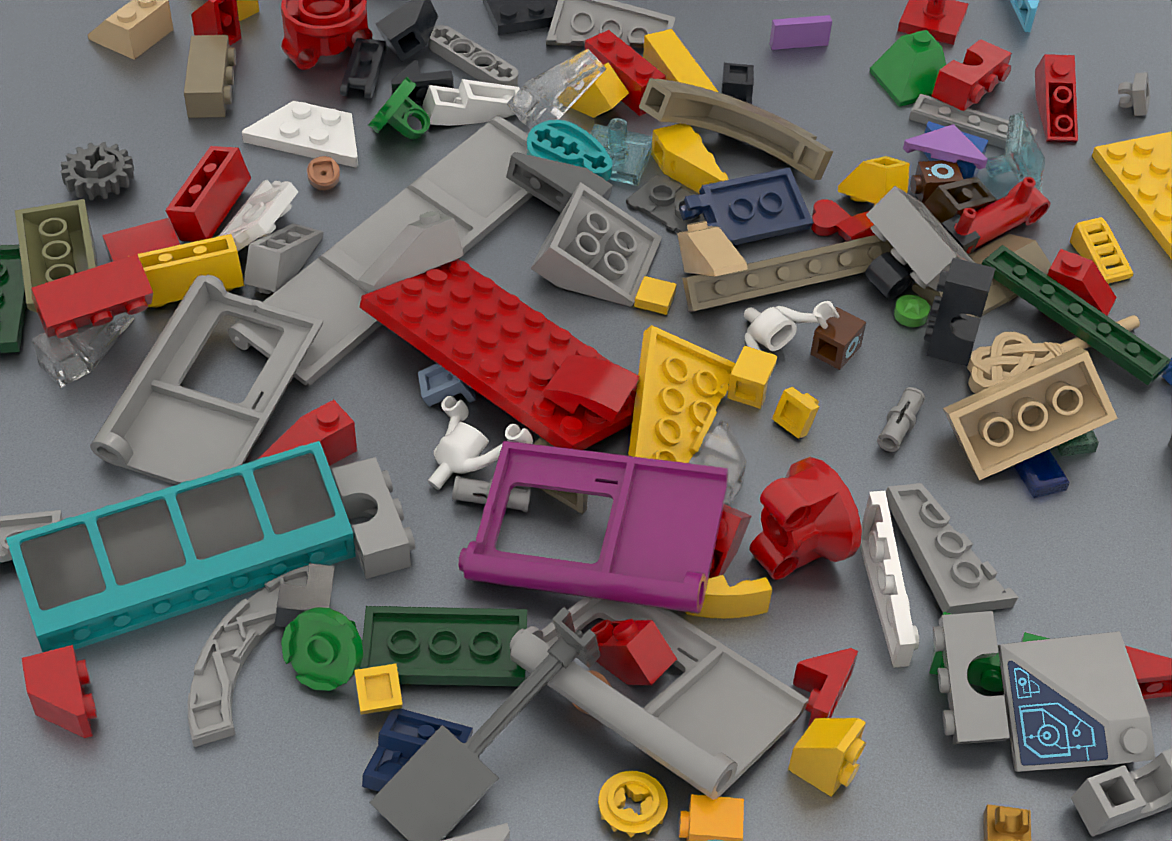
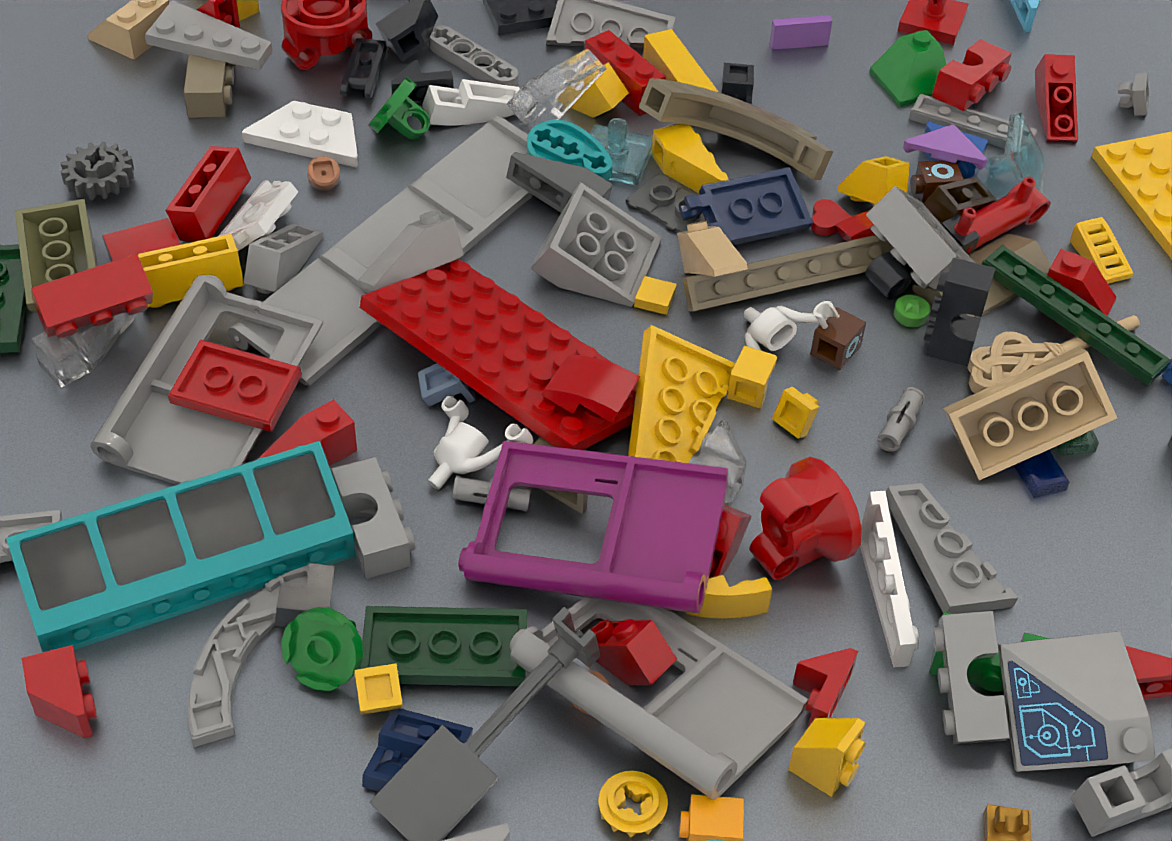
(201, 35): none -> light grey wing
(235, 385): none -> red tile

